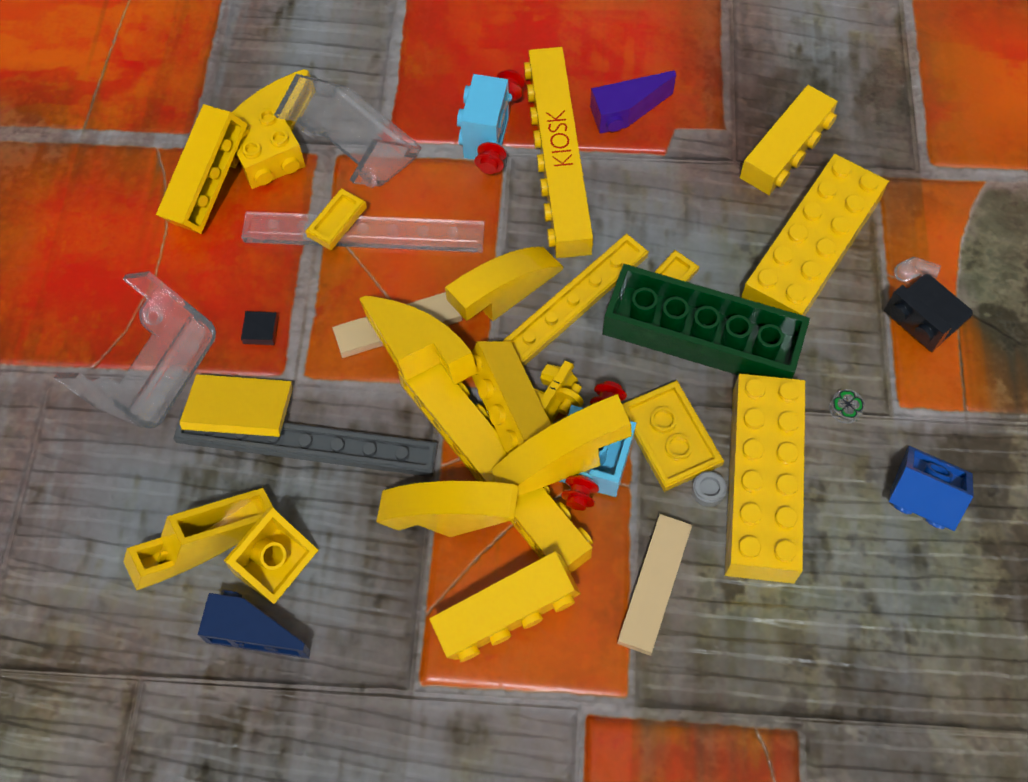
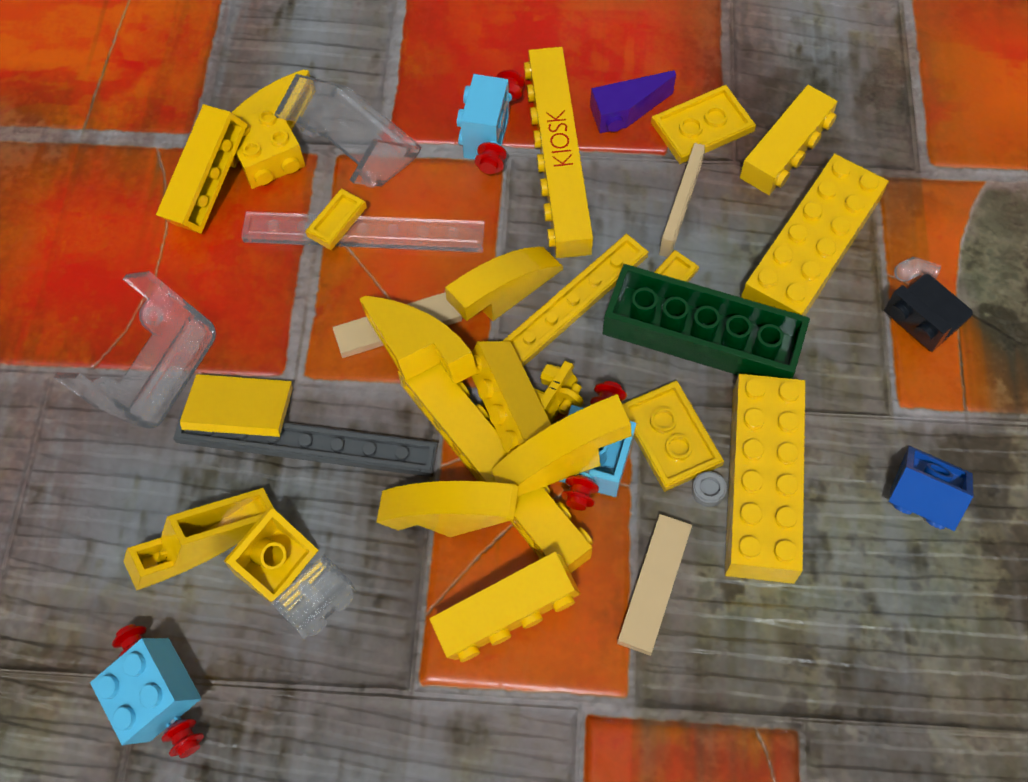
(148, 692): none -> medium azure brick
(239, 624): dark blue slope -> none
(259, 328): black tile -> none
(314, 597): none -> clear brick
(682, 200): none -> tan tile
(705, 120): none -> yellow tile
(847, 406): clear tile -> none

